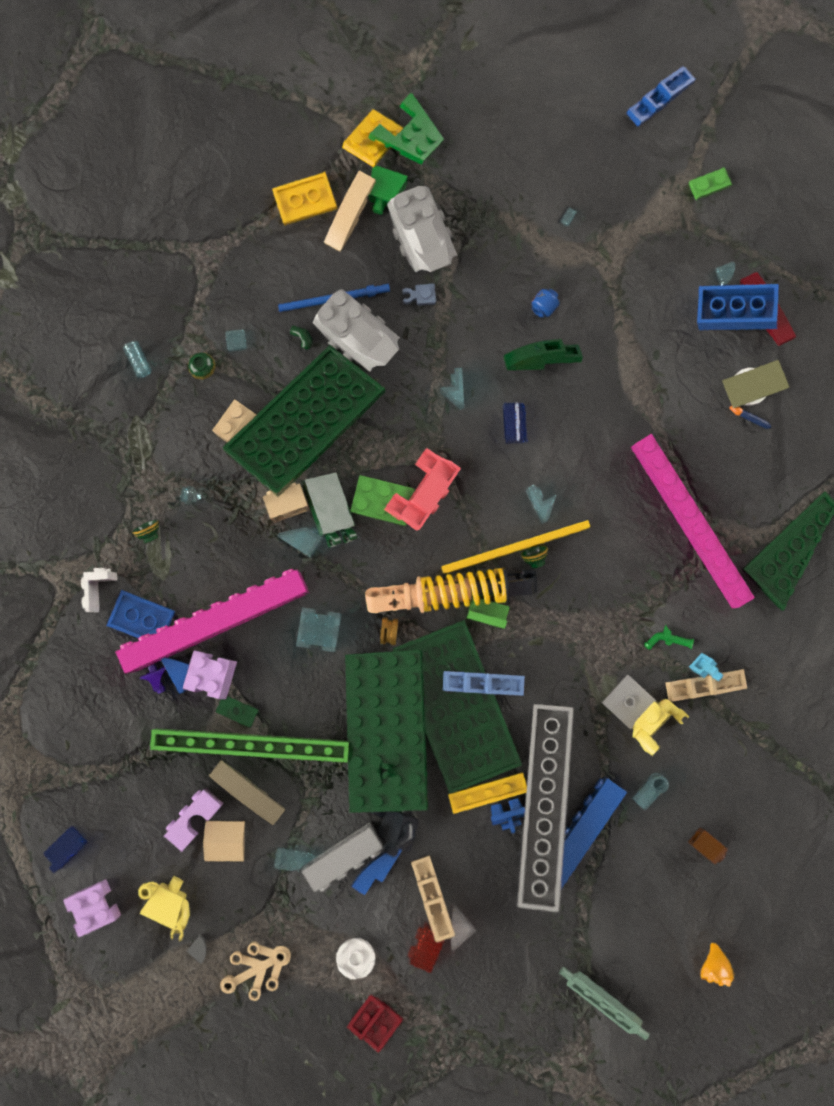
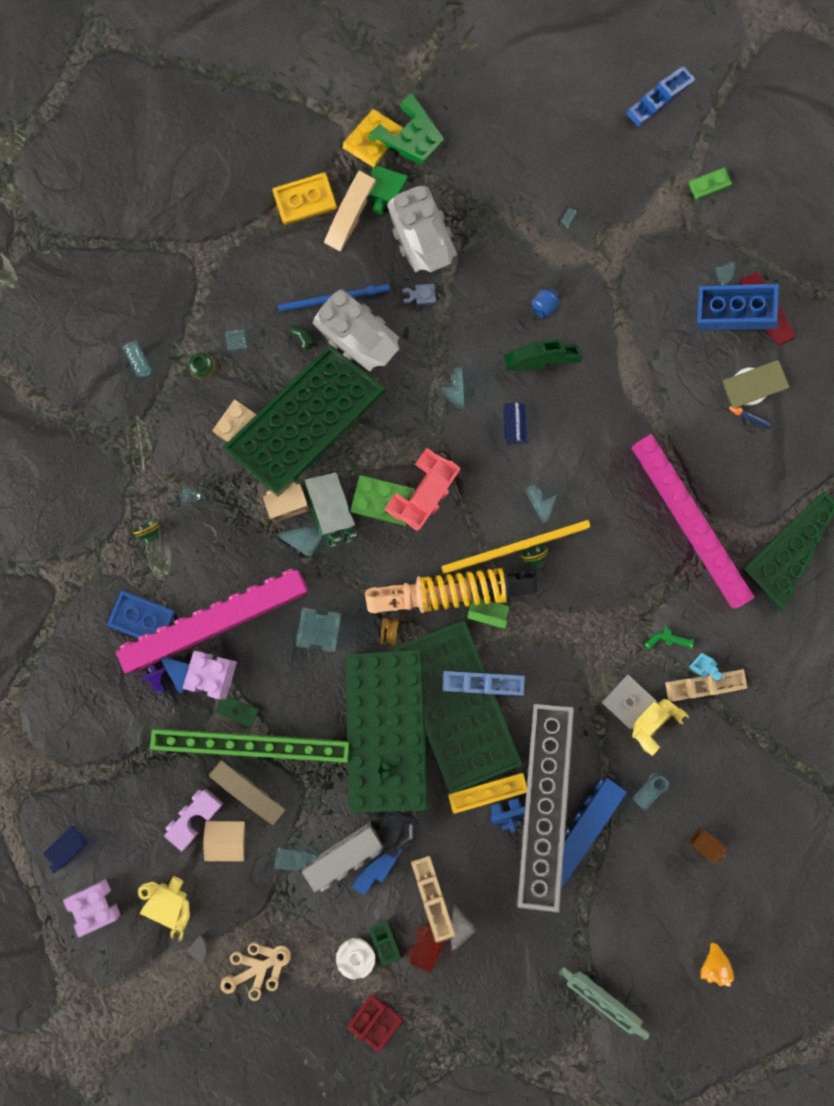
(90, 585): white bracket -> none
(385, 943): none -> dark green slope

